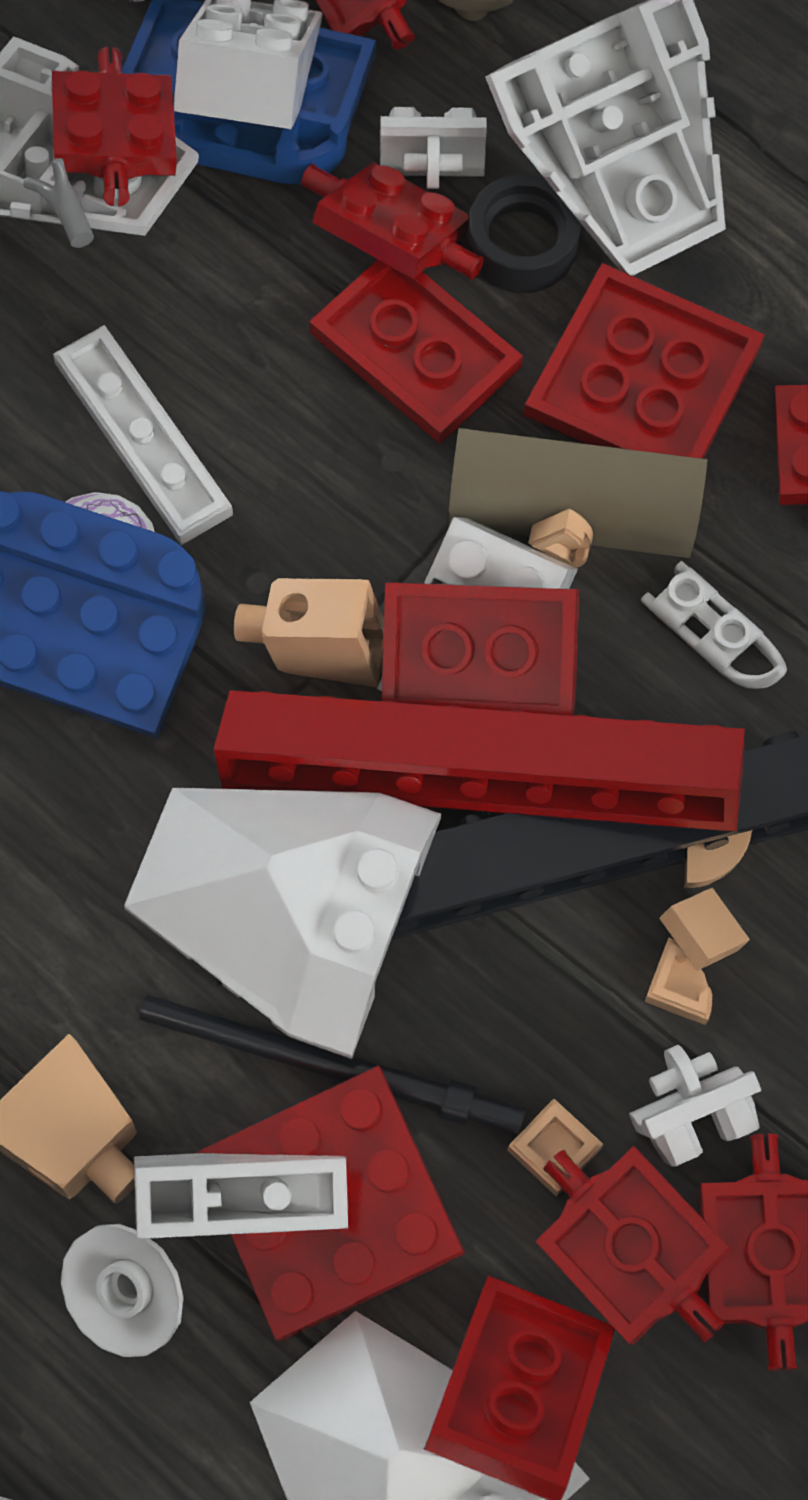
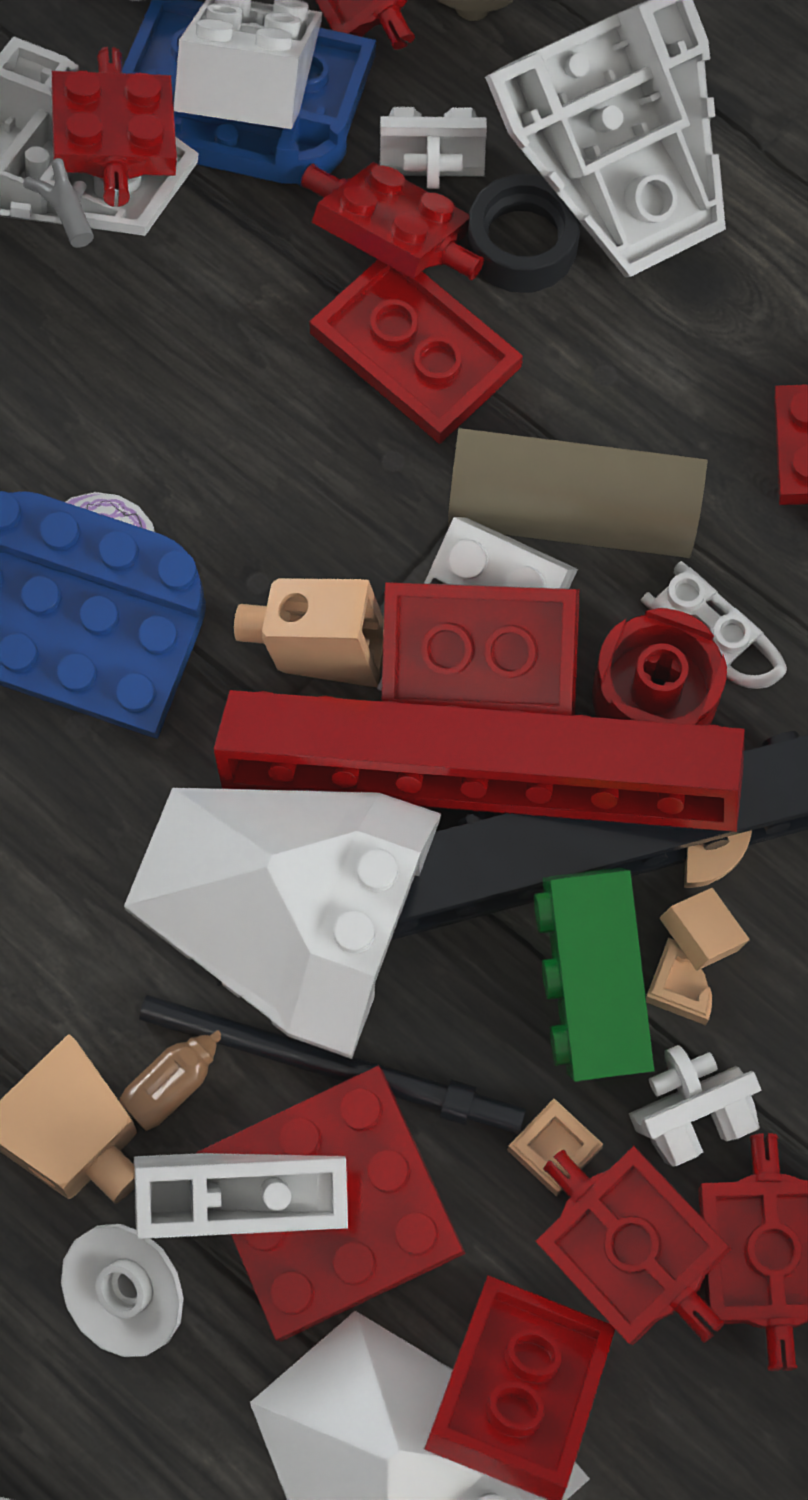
(143, 435): white tile -> none
(169, 1080): none -> medium nougat piece
(563, 537): light nougat tile -> none
(595, 974): none -> green brick
(643, 370): red plate -> none
(663, 647): none -> red brick

